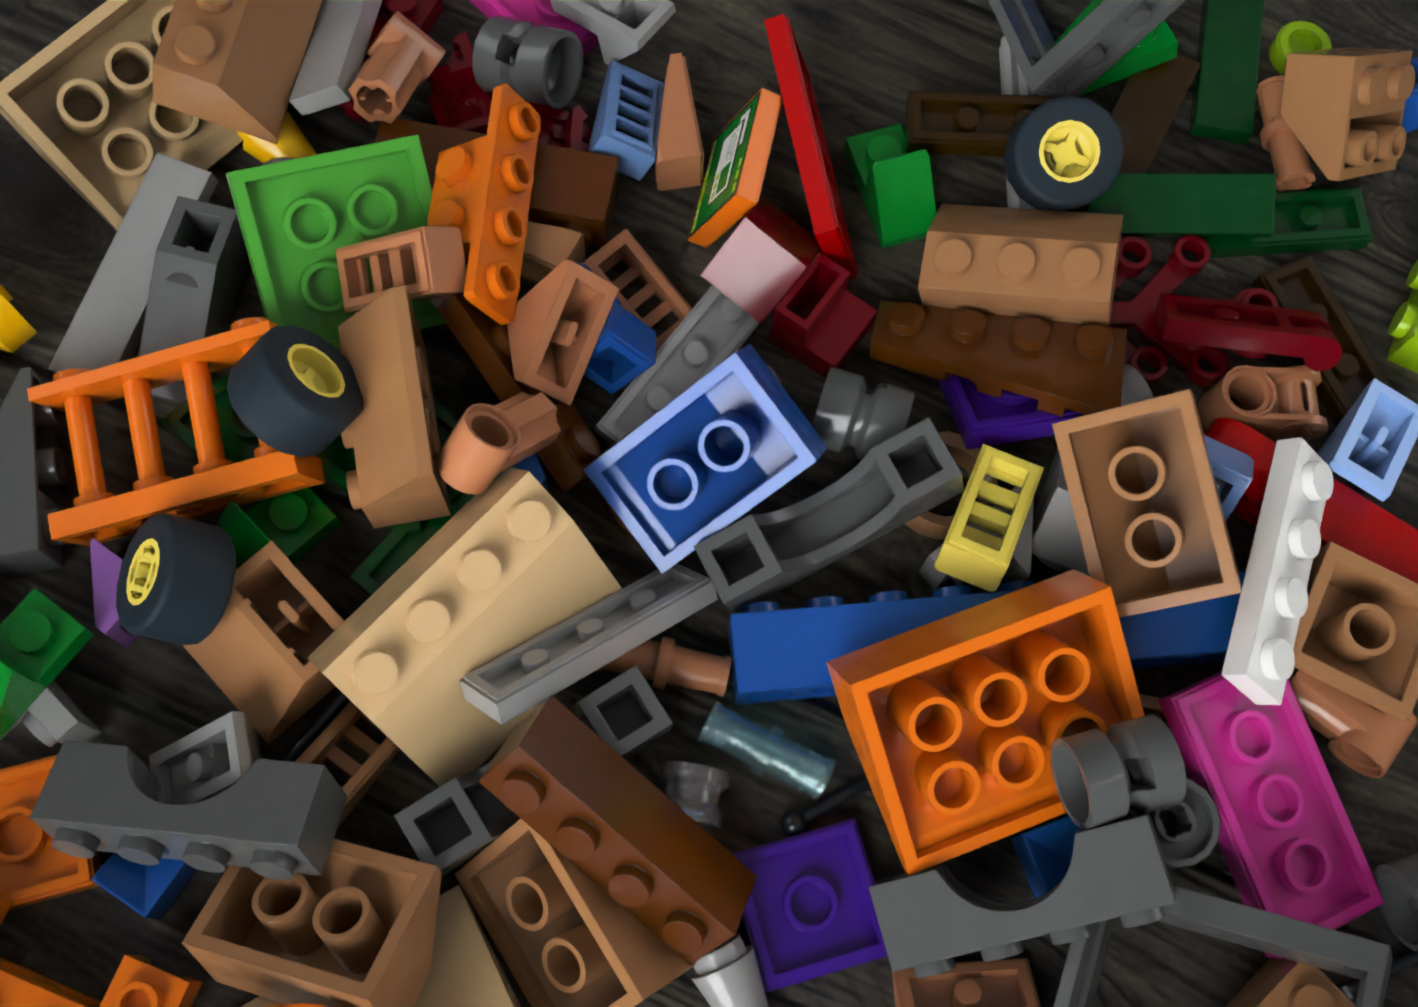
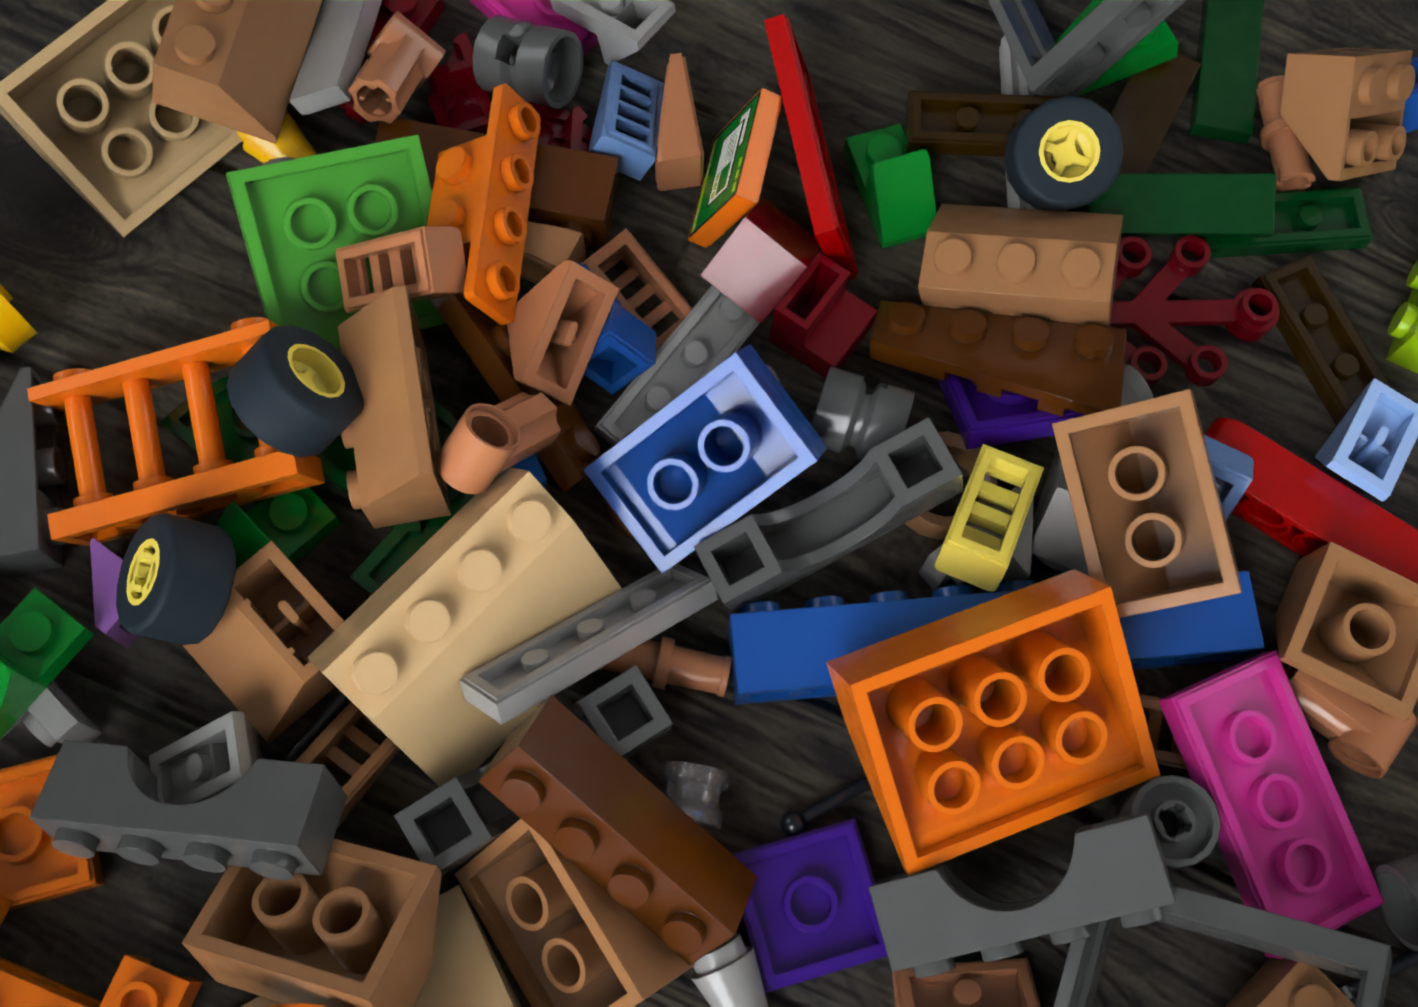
(116, 302): light grey tile -> none
(144, 887): blue slope -> none
(193, 280): dark grey slope -> none
(767, 750): clear light blue pin -> none
(1046, 853): blue slope -> none
(1125, 769): dark grey wheel -> none
(1248, 329): dark red plate -> none
(1273, 401): nougat piece -> none
(1278, 573): white plate -> none
(1296, 37): lime tile -> none

